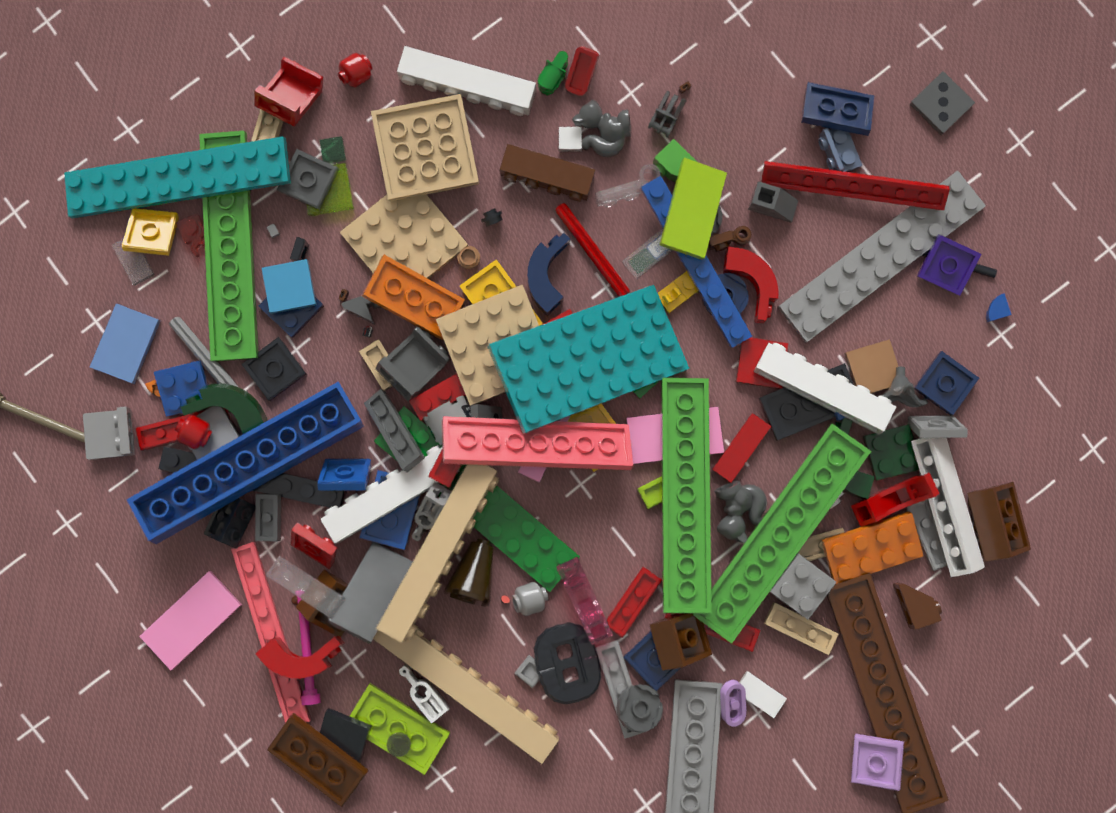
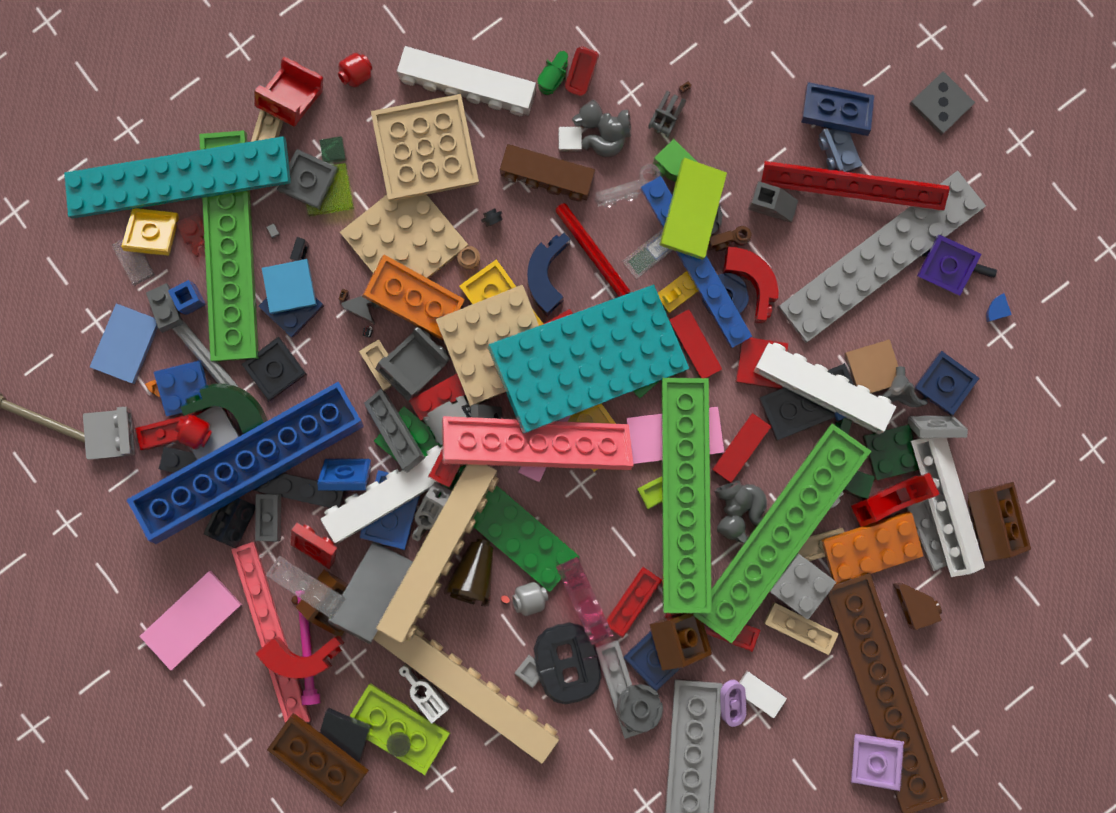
(164, 308): none -> dark grey plate
(187, 297): none -> blue brick
(695, 344): none -> red tile

